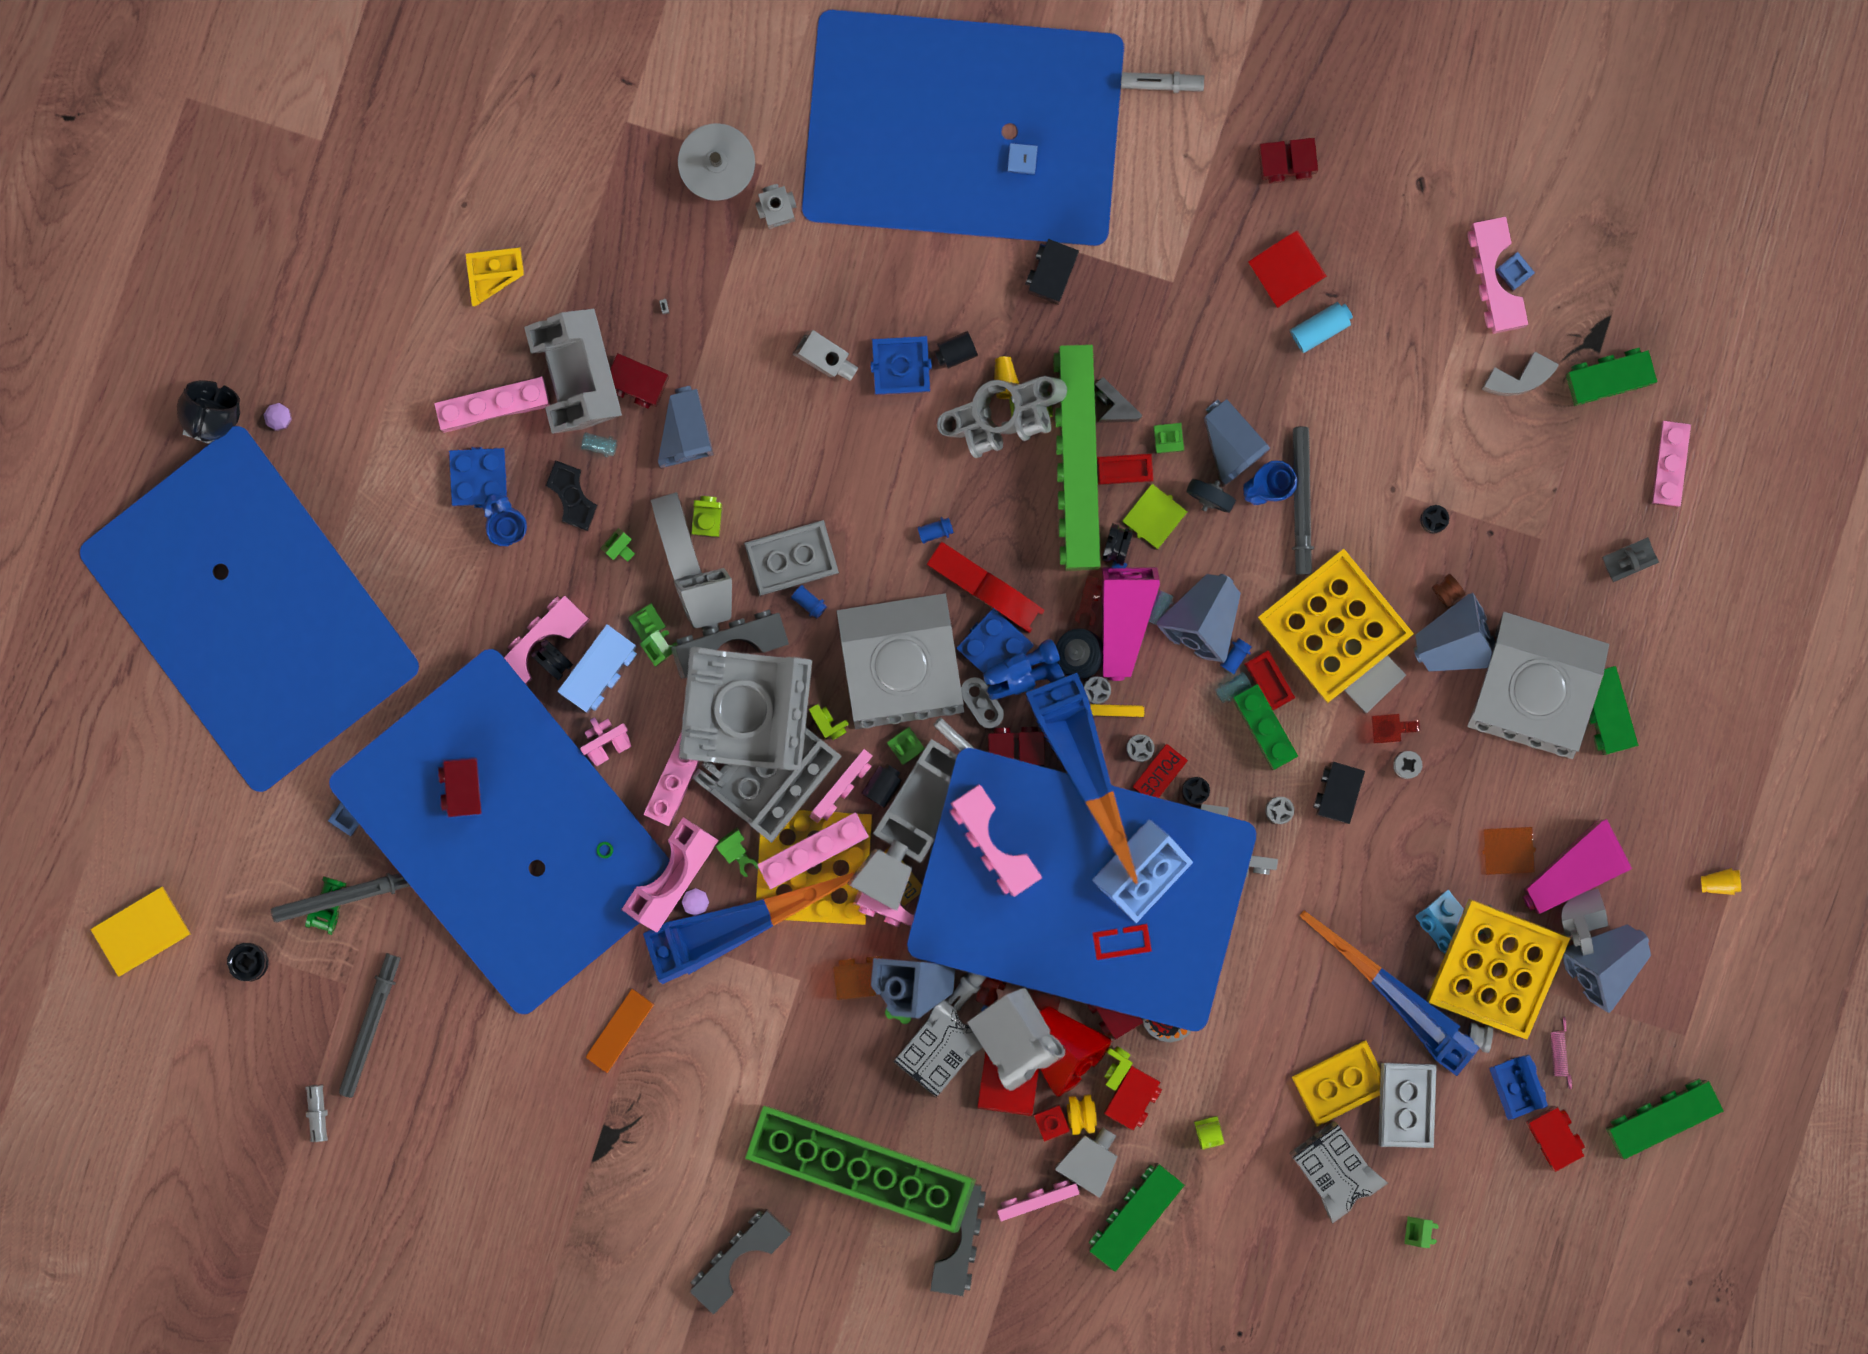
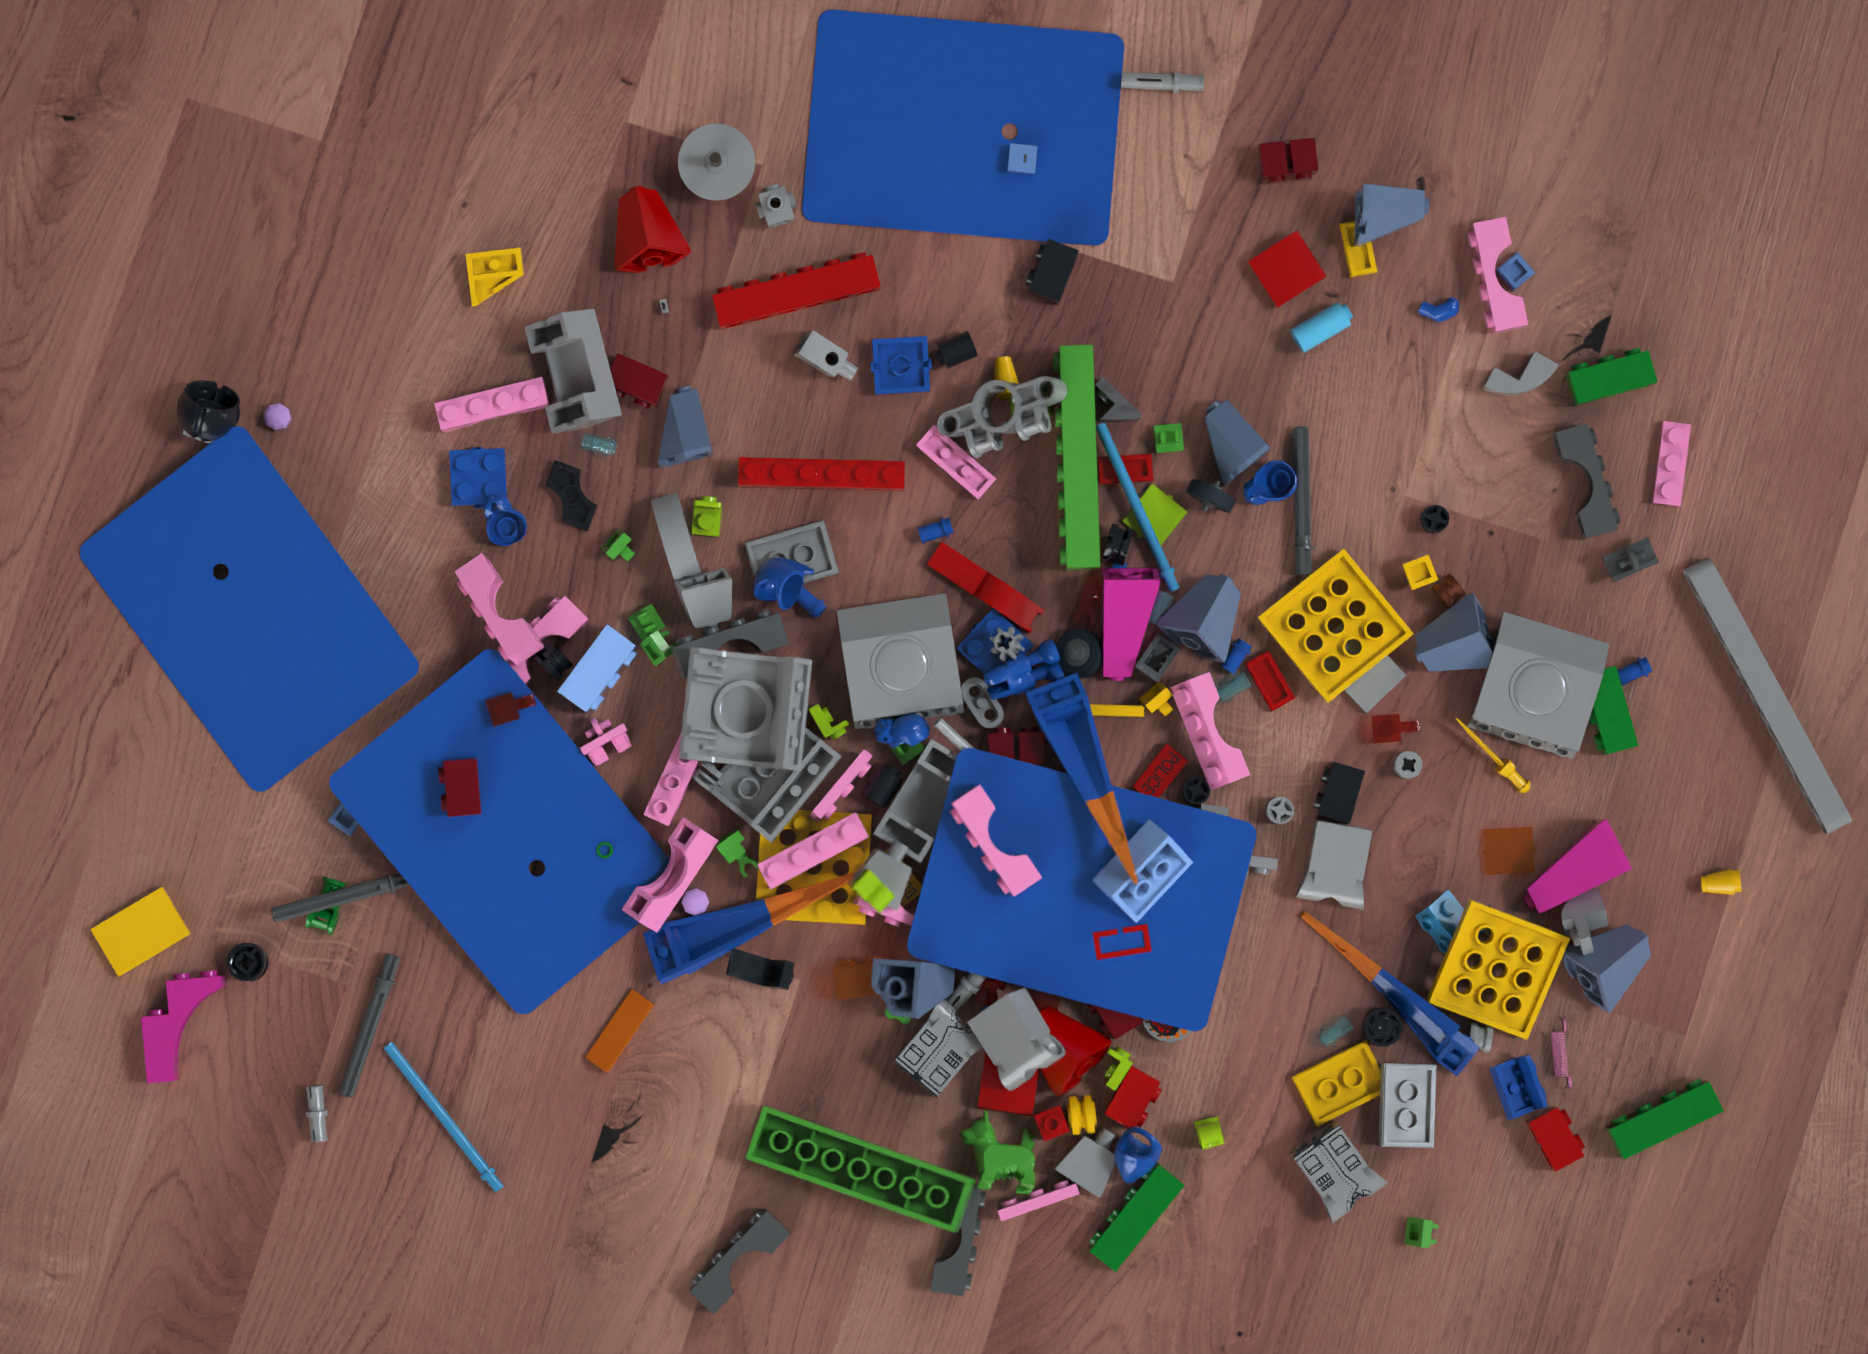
(164, 1031): none -> dark pink arch
(482, 582): none -> bright pink arch
(486, 1172): none -> dark azure bar
(505, 707): none -> clear red plate
(646, 233): none -> red slope
(760, 970): none -> black bracket
(780, 581): none -> blue piece
(797, 291): none -> red brick
(821, 474): none -> red brick
(872, 890): none -> lime leg
(905, 729): none -> blue hair
(956, 462): none -> bright pink plate
(999, 642): none -> light grey gear
(999, 1159): none -> bright green animal
(1099, 688): light grey wheel -> none
(1134, 1157): none -> blue piece
(1141, 747): light grey wheel -> none
(1157, 658): none -> dark grey slope
(1157, 698): none -> yellow tile
(1166, 571): none -> dark azure bar
(1196, 706): none -> bright pink arch
(1265, 727): green brick -> none
(1335, 1032): none -> clear light blue pin
(1336, 864): none -> light grey piece
(1359, 259): none -> yellow tile
(1382, 1027): none -> black wheel
(1386, 210): none -> sand blue slope
(1420, 572): none -> yellow tile
(1441, 312): none -> blue arm
(1504, 767): none -> yellow sword
(1577, 447): none -> dark grey arch
(1634, 670): none -> blue pin
(1767, 696): none -> light grey beam

